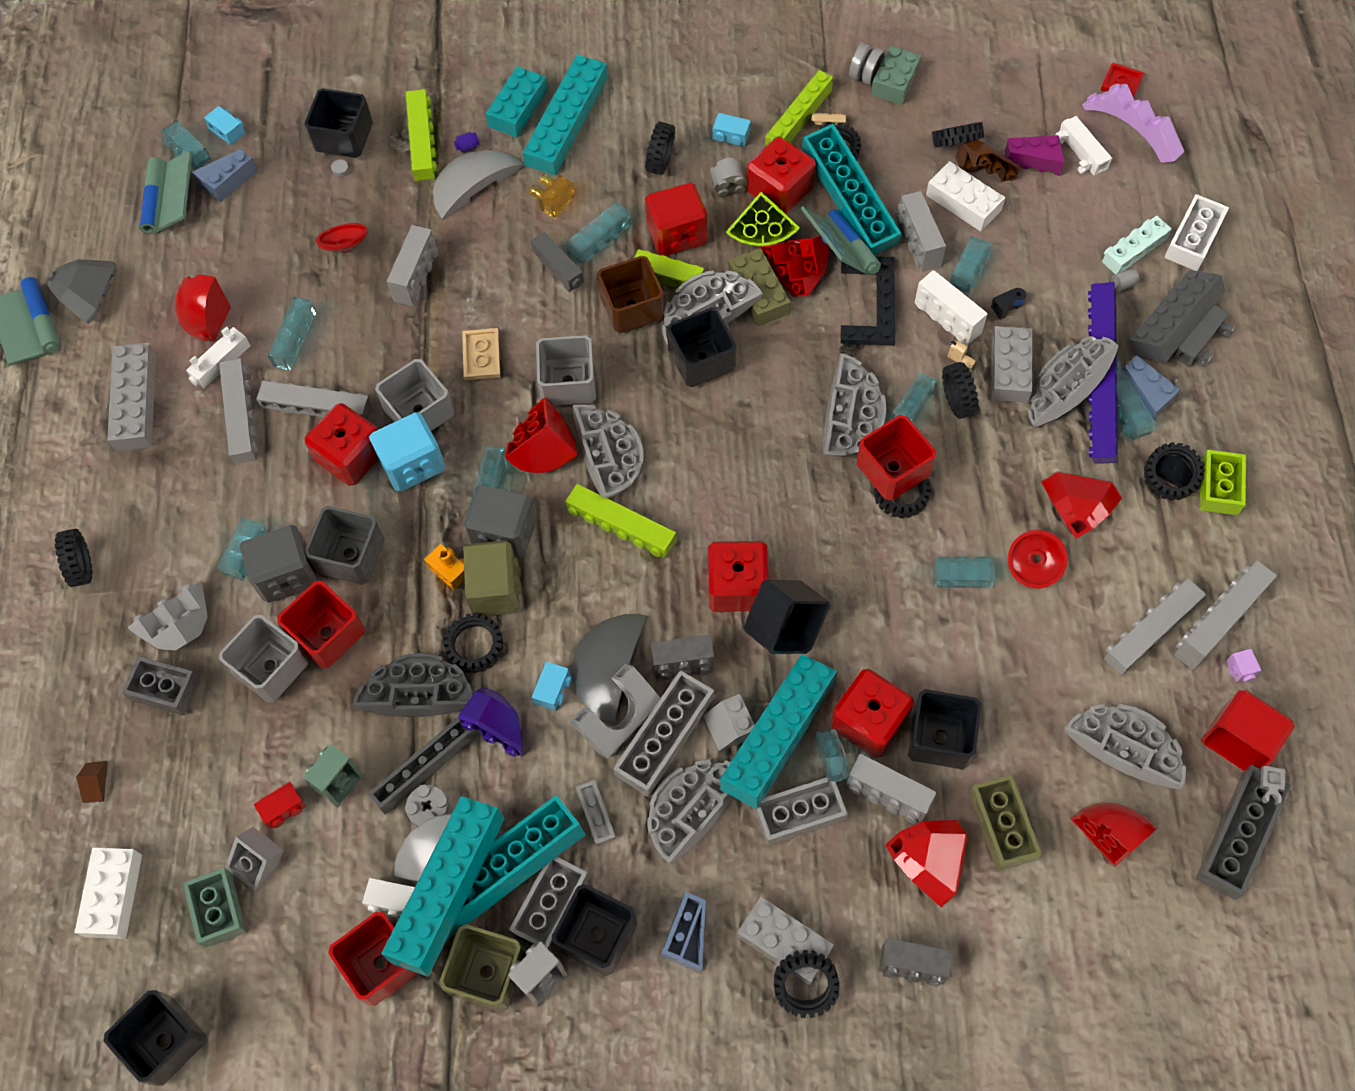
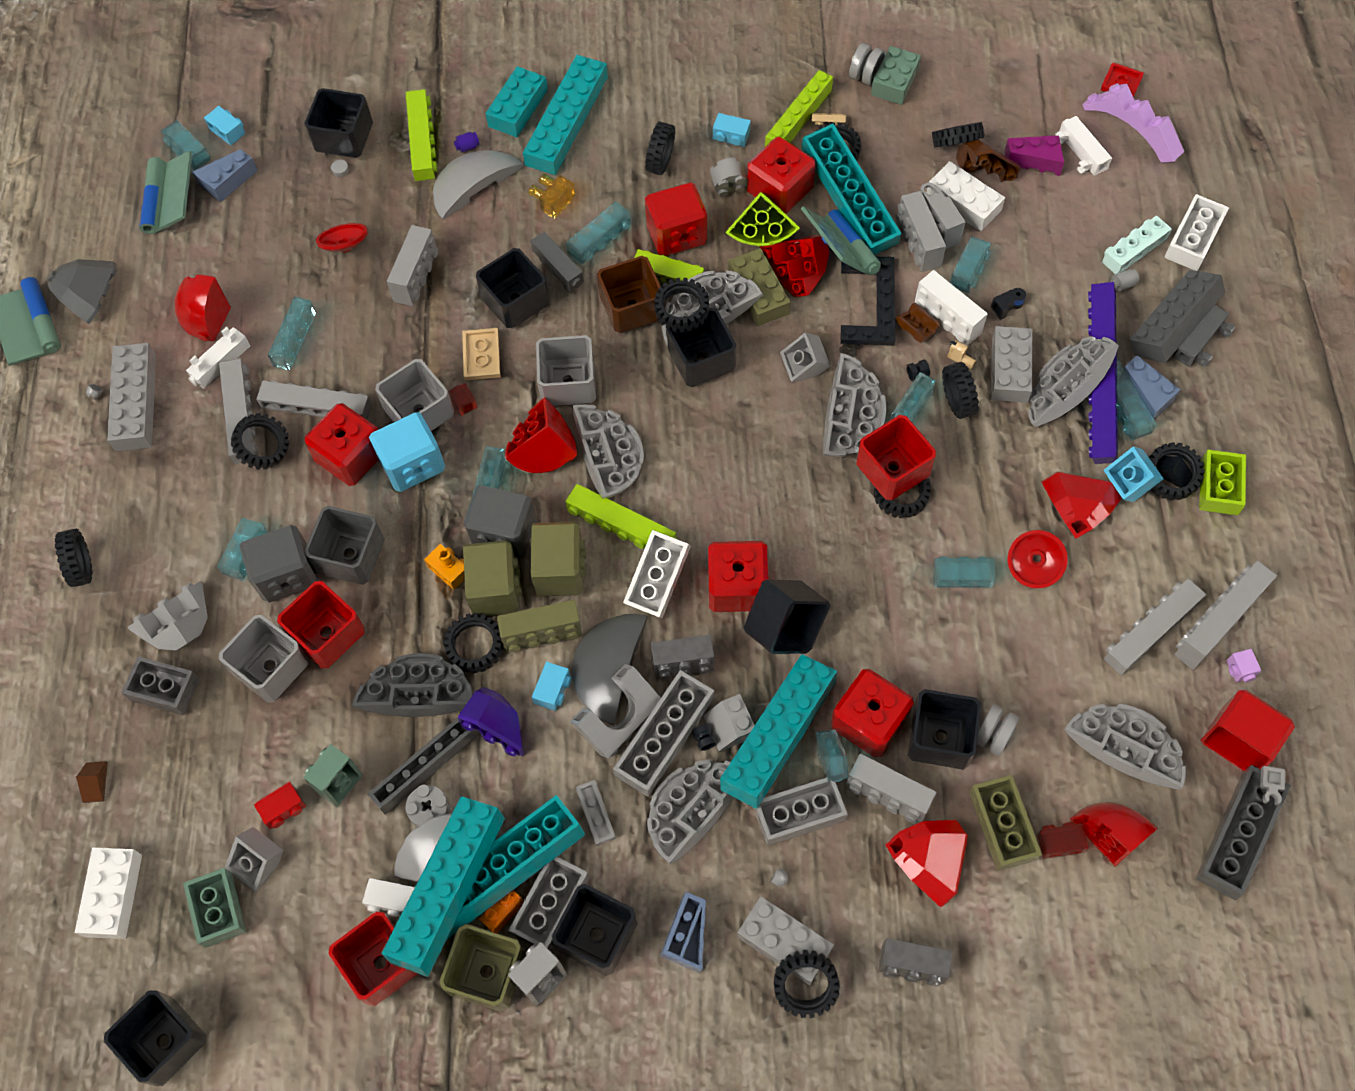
(94, 391): none -> light grey hinge
(272, 426): none -> black tyre
(463, 399): none -> clear red brick
(501, 912): none -> orange bracket
(513, 277): none -> black plate
(539, 626): none -> olive brick
(557, 559): none -> olive plate
(657, 574): none -> white brick
(681, 287): none -> black tyre
(704, 737): none -> black wheel
(780, 877): none -> light grey hinge
(805, 358): none -> light grey slope
(914, 369): none -> black wheel
(918, 323): none -> reddish brown bracket
(945, 215): none -> light grey brick
(999, 731): none -> light grey wheel
(1062, 840): none -> clear red brick
(1133, 474): none -> medium azure brick

